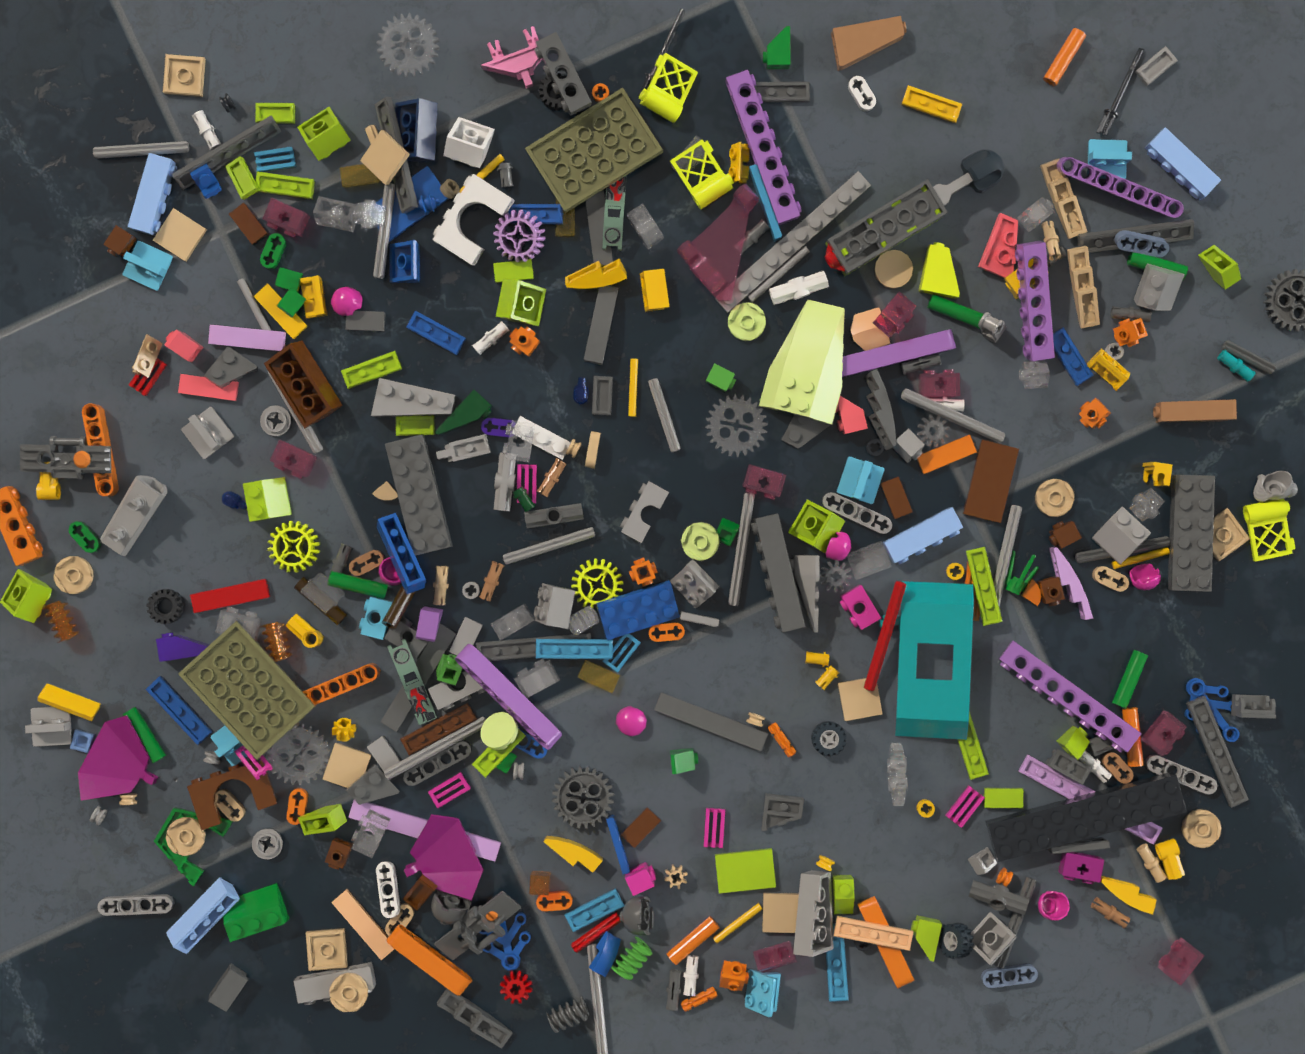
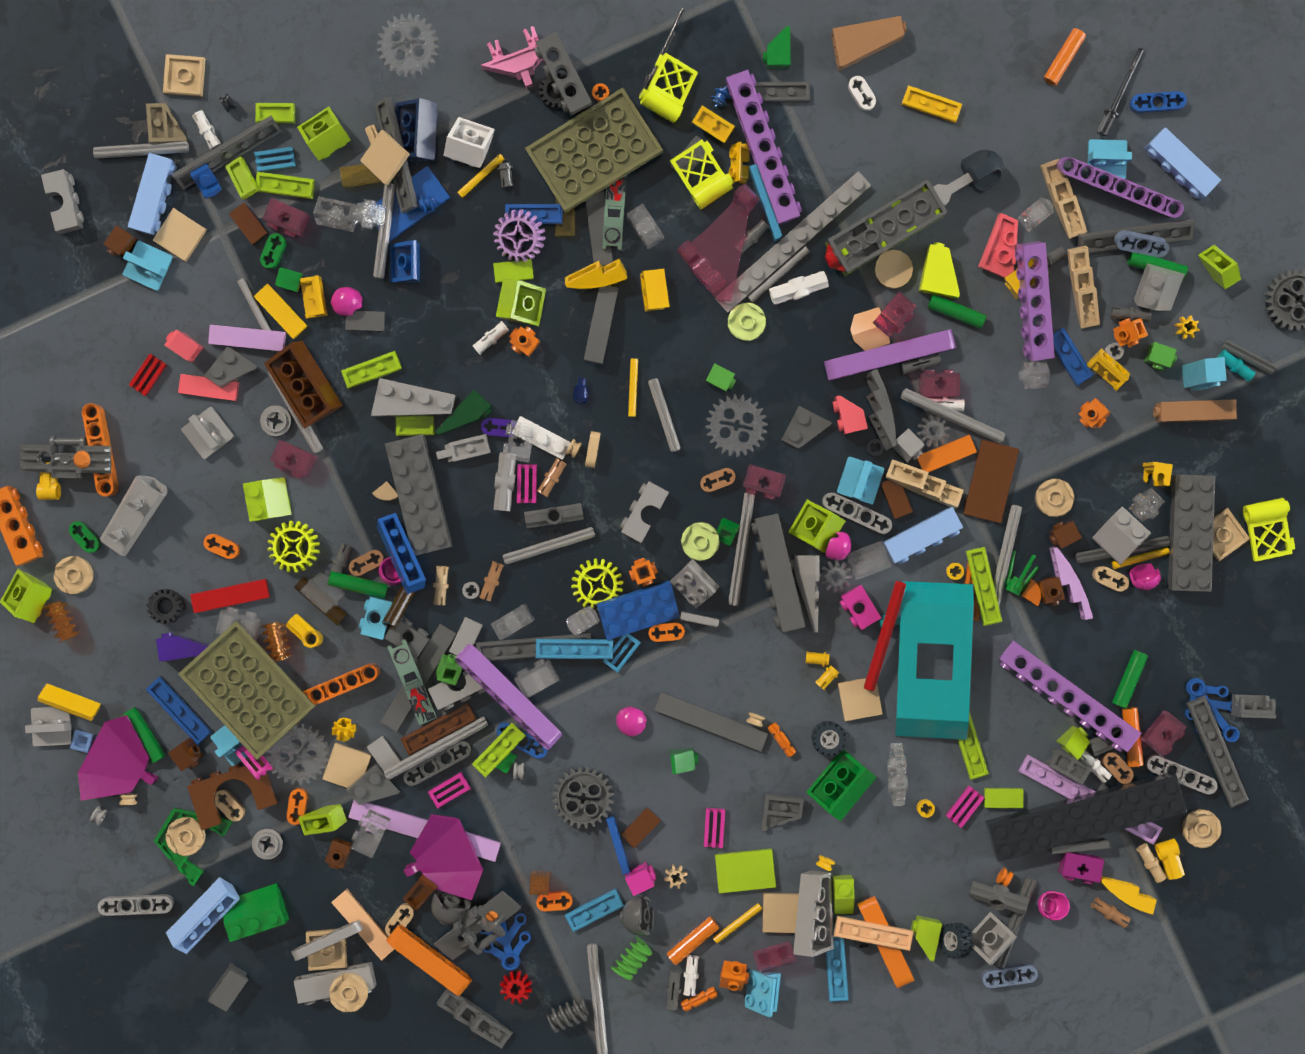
(68, 217): none -> light grey arch
(147, 356): tan hinge -> none
(162, 124): none -> dark tan wing
(186, 755): none -> reddish brown brick
(211, 757): light grey bush -> none
(219, 550): none -> orange beam
(233, 500): clear blue cylinder -> none
(291, 302): green slope -> none
(327, 940): none -> light grey beam
(382, 896): white beam -> none
(428, 623): medium lavender slope -> none
(436, 332): blue tile -> none
(449, 188): dark tan bush -> none
(450, 234): white arch -> none
(499, 731): yellowish green tile -> none
(523, 498): dark green pin -> none
(554, 605): light grey slope -> none
(574, 852): yellow slope -> none
(595, 932): red axle -> none
(598, 676): clear yellow tile -> none
(602, 395): dark grey tile -> none
(608, 949): blue slope -> none
(713, 124): none -> yellow hinge
(715, 475): none -> medium nougat beam
(721, 96): none -> blue wheel
(809, 365): yellowish green wedge -> none
(841, 785): none -> green slope
(924, 484): none -> tan slope
(982, 861): light grey slope -> none
(991, 327): light grey piece -> none
(1051, 240): tan pin -> none
(1156, 66): light grey tile -> none
(1160, 356): none -> bright green brick
(1172, 106): none -> blue beam
(1183, 330): none -> yellow gear
(1190, 959): clear pink brick -> none
(1204, 373): none -> medium azure wedge
(1274, 486): light grey hair -> none

